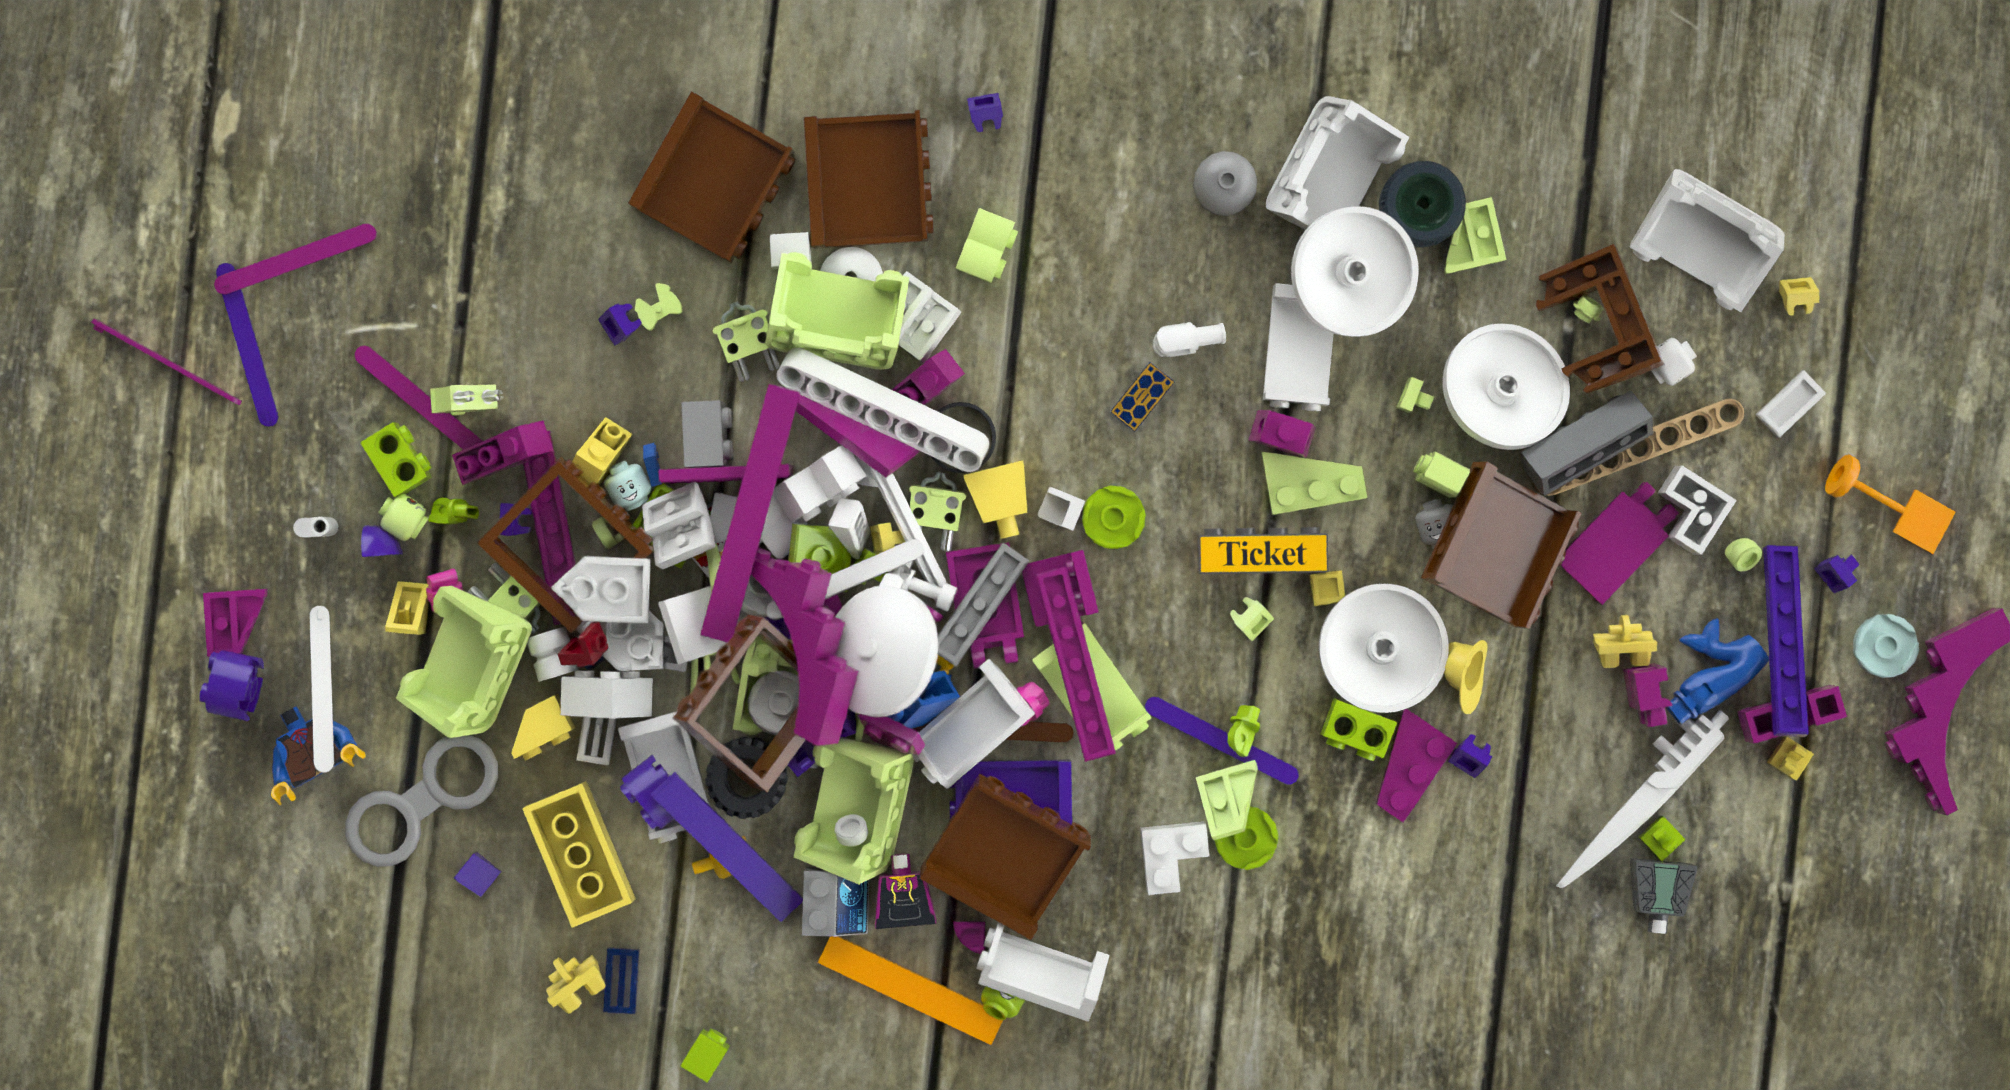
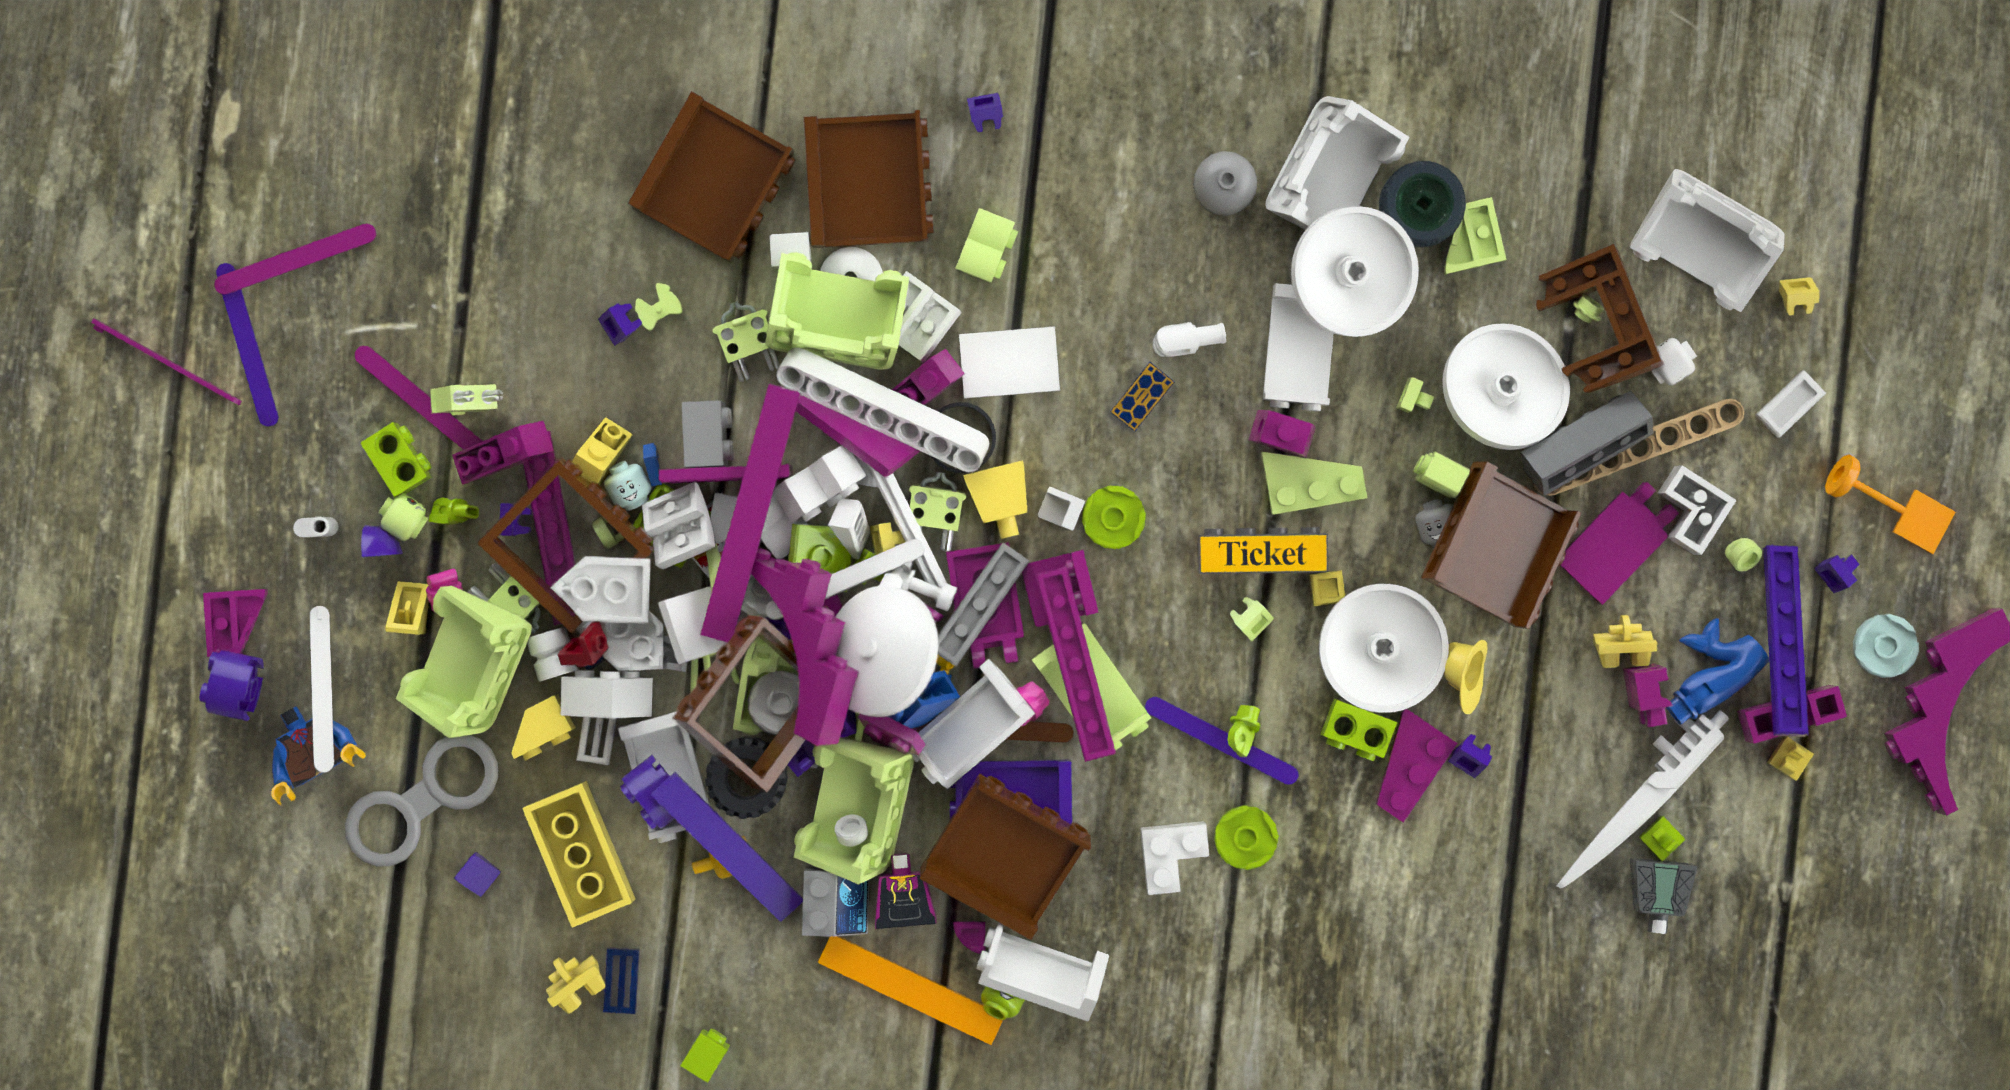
(1009, 362): none -> white tile
(1227, 798): yellowish green wing -> none

